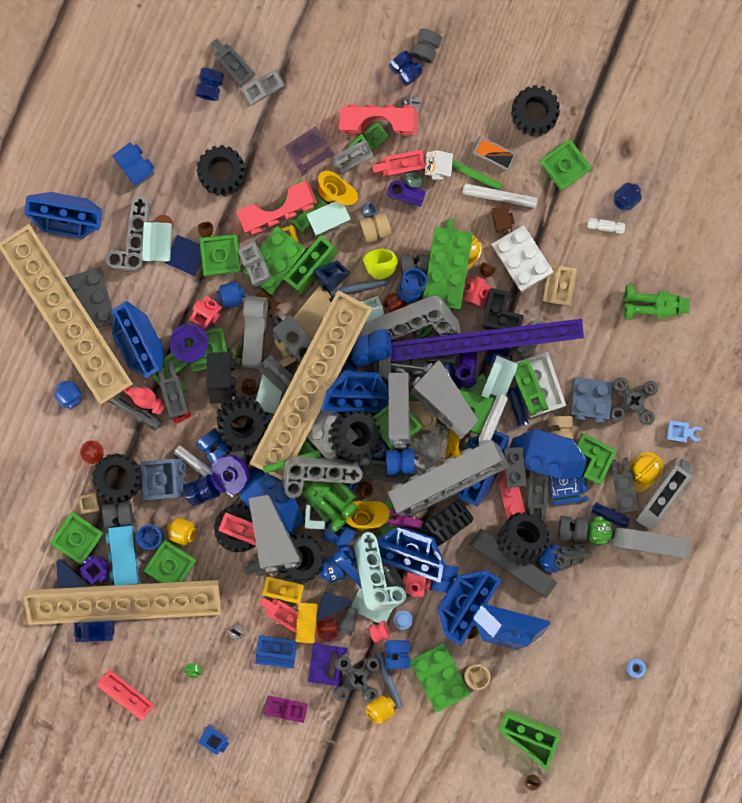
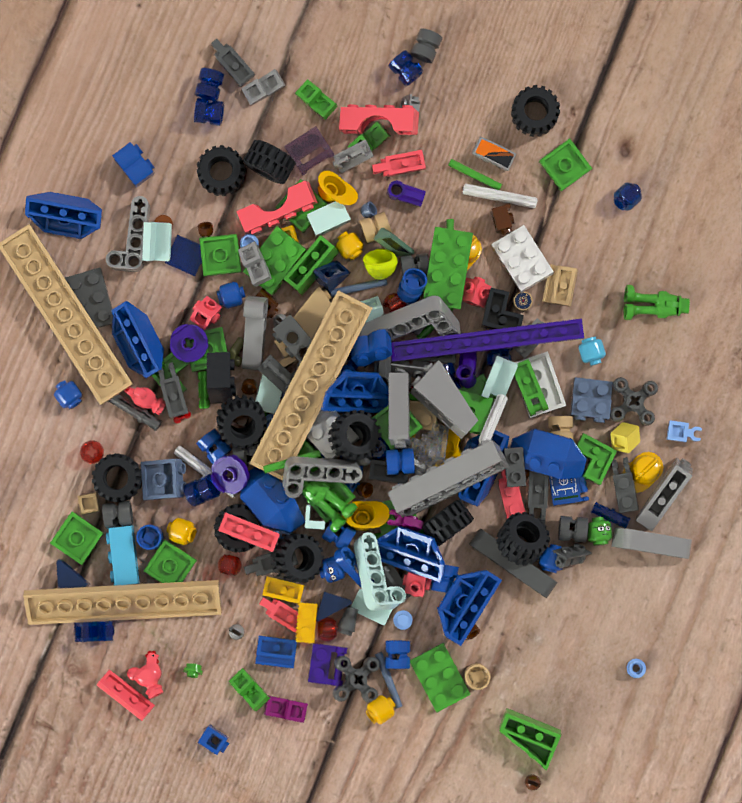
(88, 573): dark purple brick -> none
(148, 675): none -> coral animal
(202, 390): none -> bright green axle
(209, 112): none -> clear blue wheel
(229, 565): none -> clear red piece
(247, 239): none -> light blue plate
(249, 689): none -> bright green slope
(269, 161): none -> black tyre
(271, 536): light grey slope -> none
(316, 99): none -> bright green slope
(349, 245): none -> yellow head
(379, 632): coral wheel -> none
(393, 243): none -> sand green slope
(412, 179): sand green tile -> none
(438, 165): white brick -> none
(486, 270): reddish brown hinge -> none
(508, 627): blue wedge -> none
(517, 406): clear blue pin -> none
(522, 301): none -> tile
(592, 351): none -> medium azure head
(605, 225): white axle -> none
(625, 437): none -> light yellow panel

